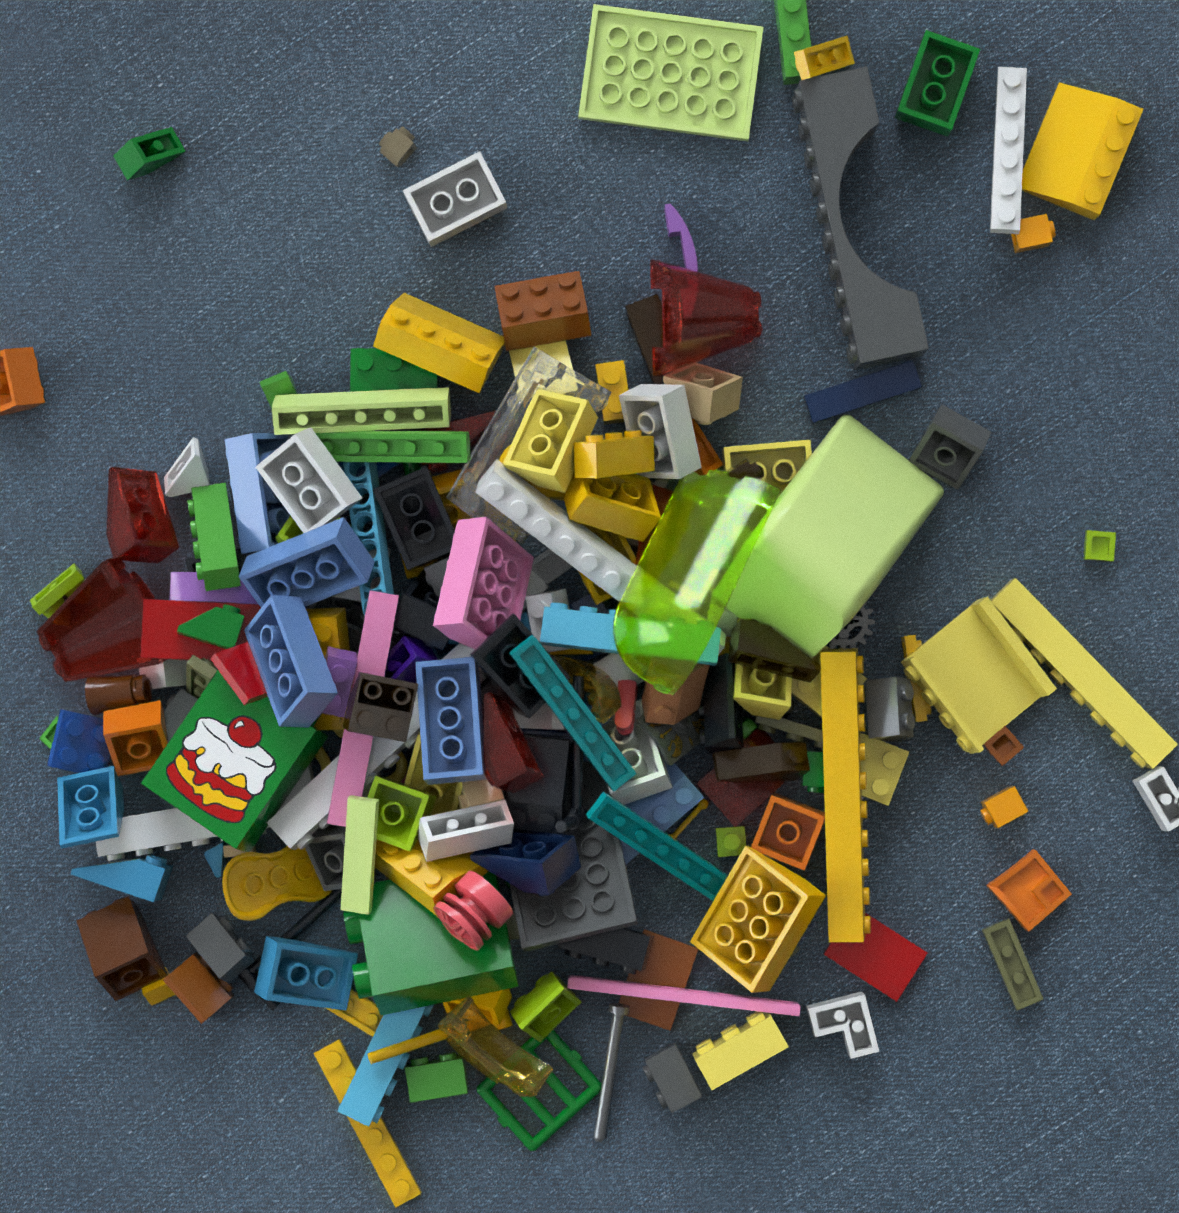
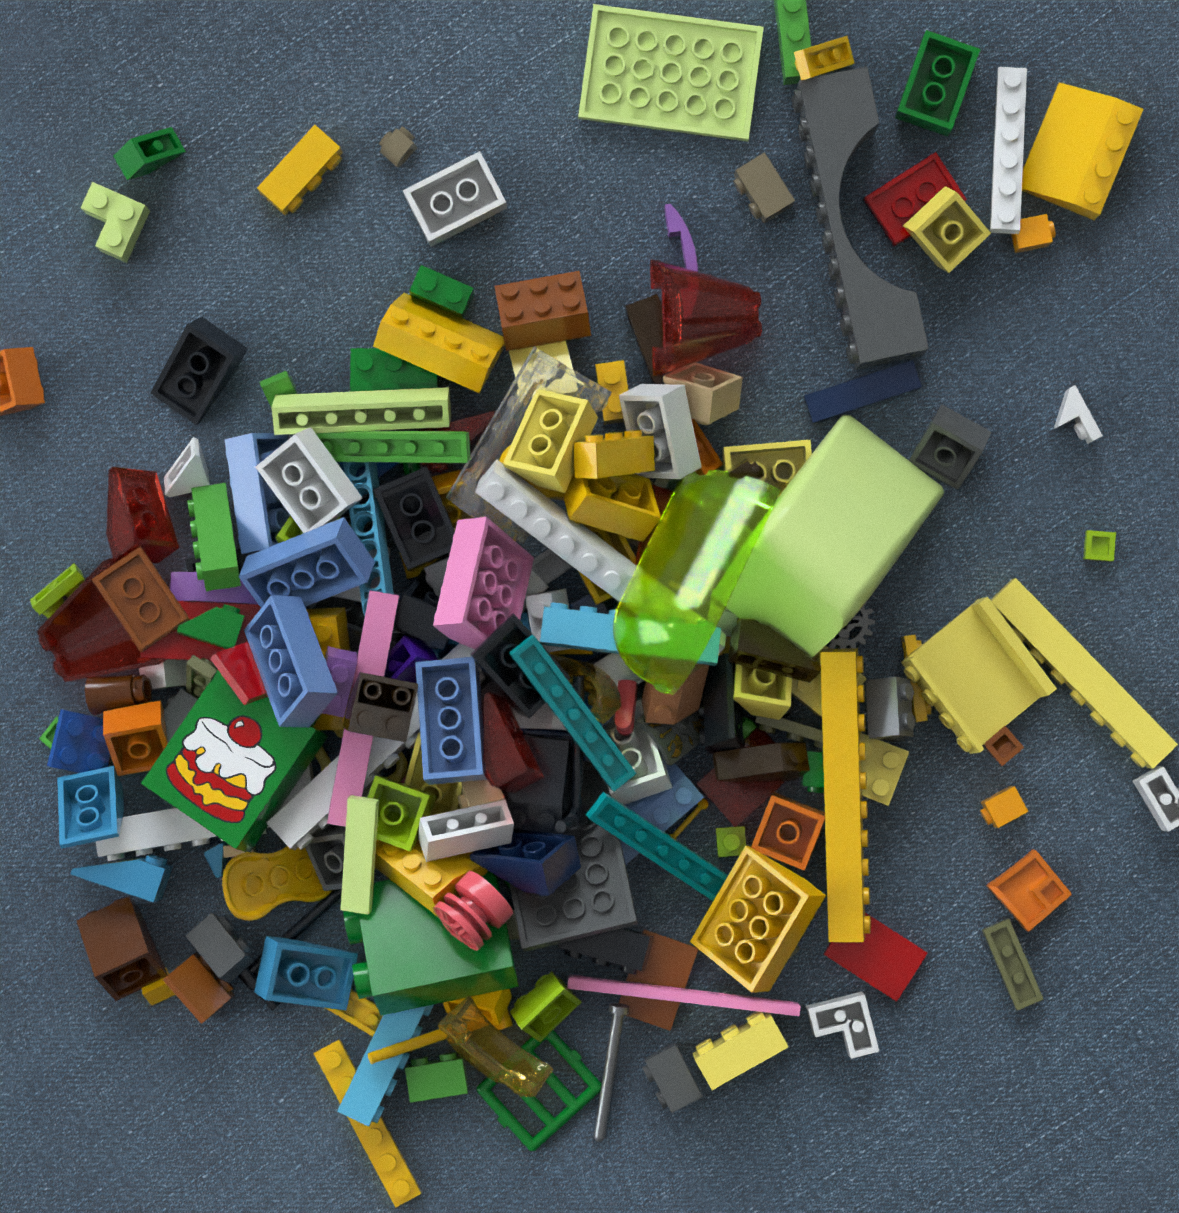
(122, 220): none -> yellowish green brick
(140, 599): none -> dark orange tile
(198, 369): none -> black slope
(300, 170): none -> yellow brick
(442, 291): none -> green brick
(763, 188): none -> dark tan brick
(907, 194): none -> red tile
(947, 229): none -> light yellow brick
(1075, 408): none -> white slope

